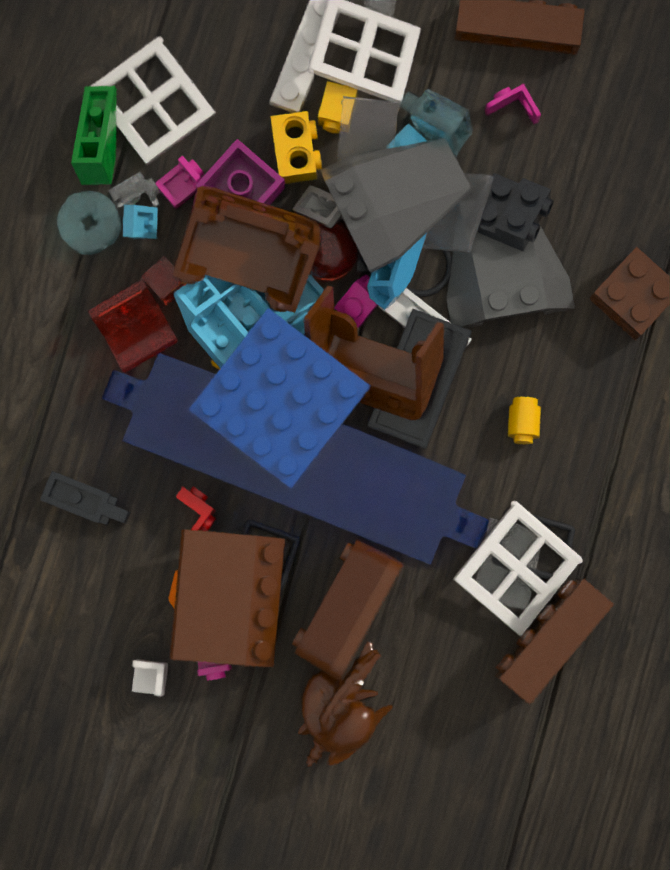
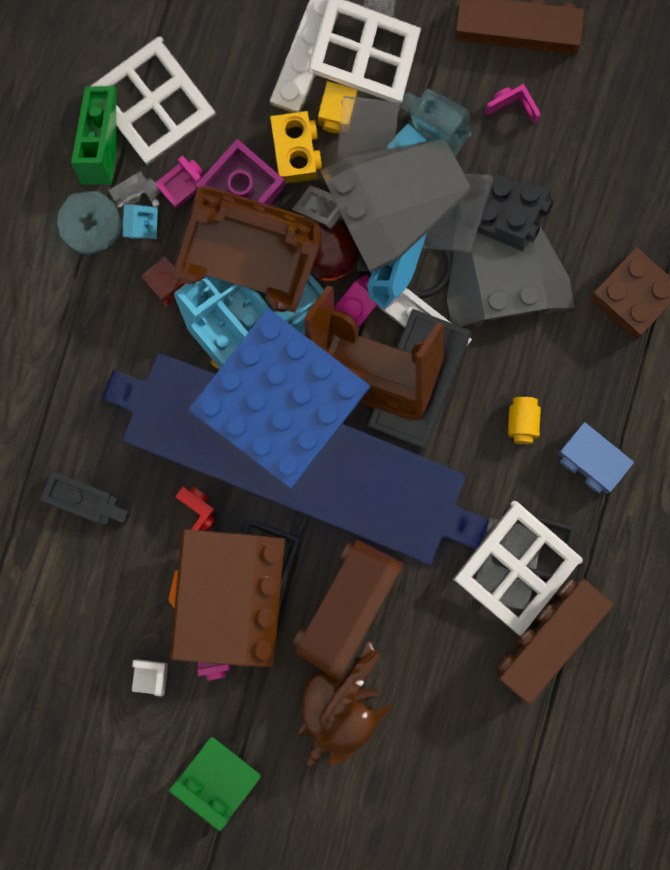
(133, 326): clear red bracket -> none
(215, 783): none -> green bracket
(594, 459): none -> medium blue brick

